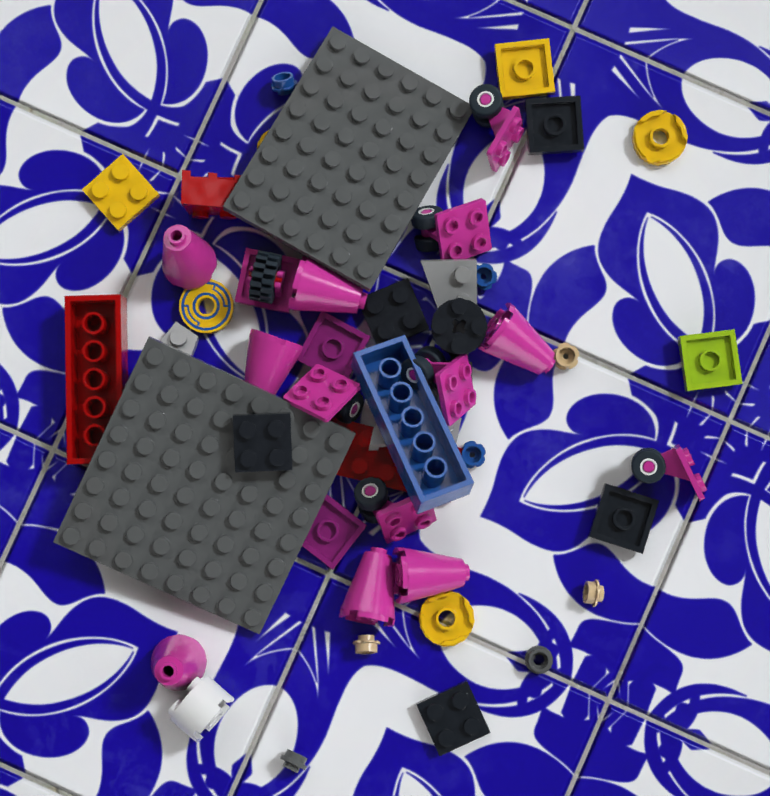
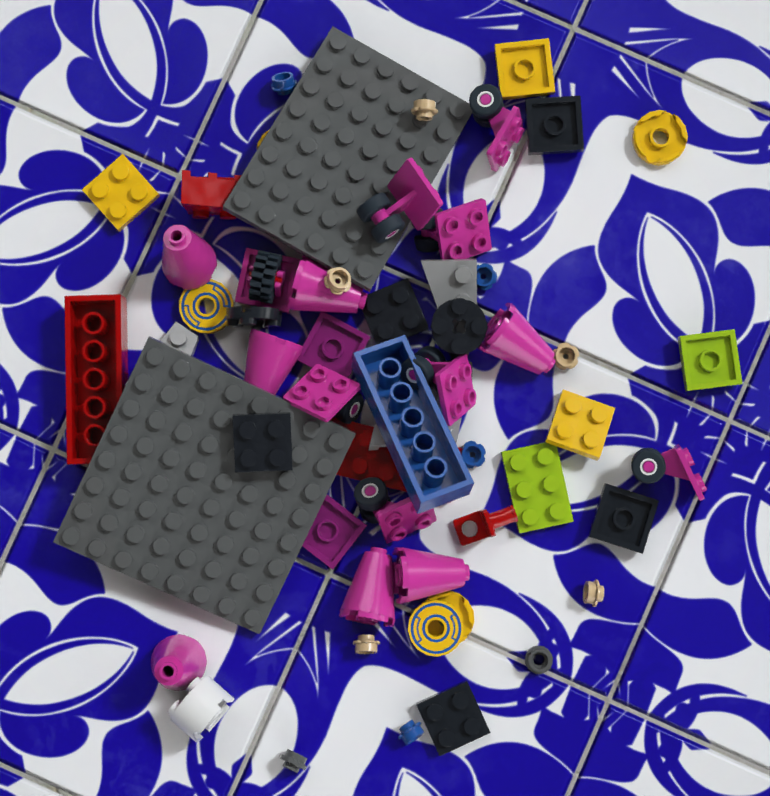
(255, 316): none -> black plate
(340, 274): none -> tan plate
(410, 732): none -> blue plate
(413, 196): none -> dark pink plate
(424, 109): none -> tan plate
(442, 643): none -> yellow tile
(485, 522): none -> red bracket
(537, 487): none -> lime plate
(580, 425): none -> yellow plate

